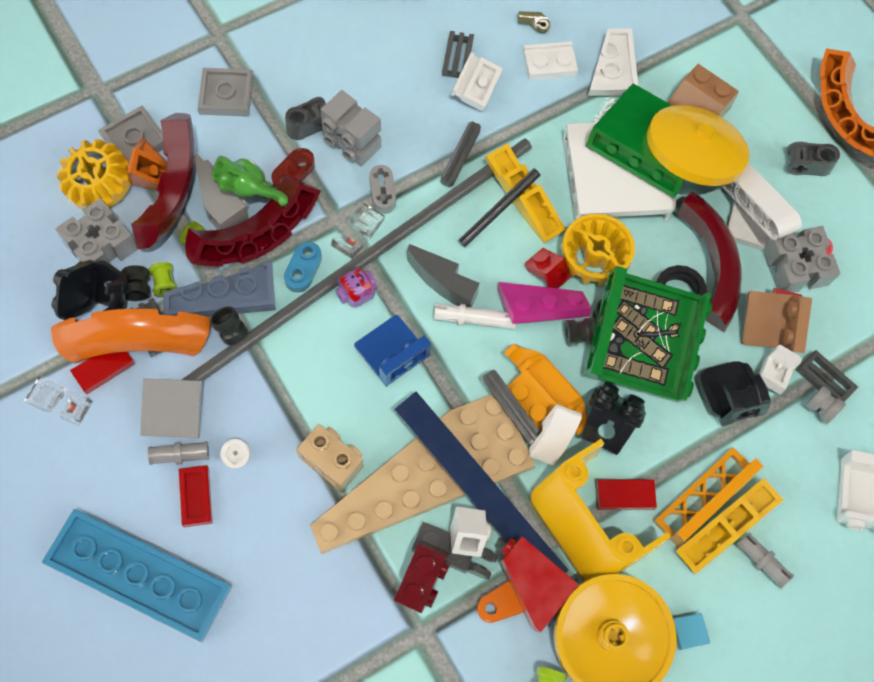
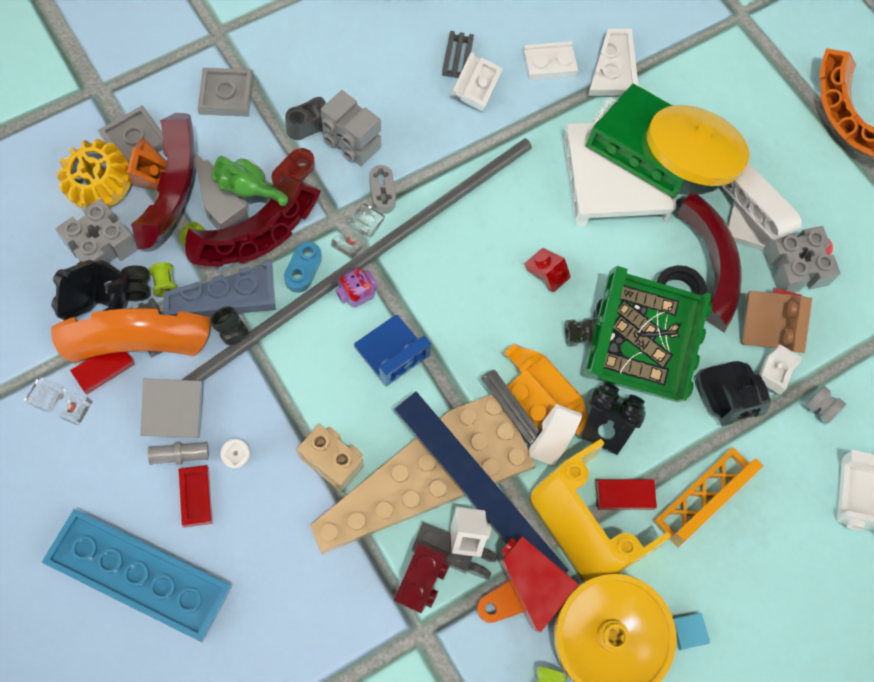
(443, 276): dark grey slope -> none
(460, 154): dark grey axle -> none
(468, 315): white pin -> none
(499, 207): black bar -> none
(533, 202): yellow slope -> none
(535, 19): olive arm -> none
(540, 303): dark pink wing -> none
(604, 244): yellow gear -> none
(705, 91): medium nougat slope -> none
(729, 525): yellow slope -> none
(765, 560): light grey pin -> none
(812, 158): dark grey piece -> none
(818, 378): dark grey tile -> none

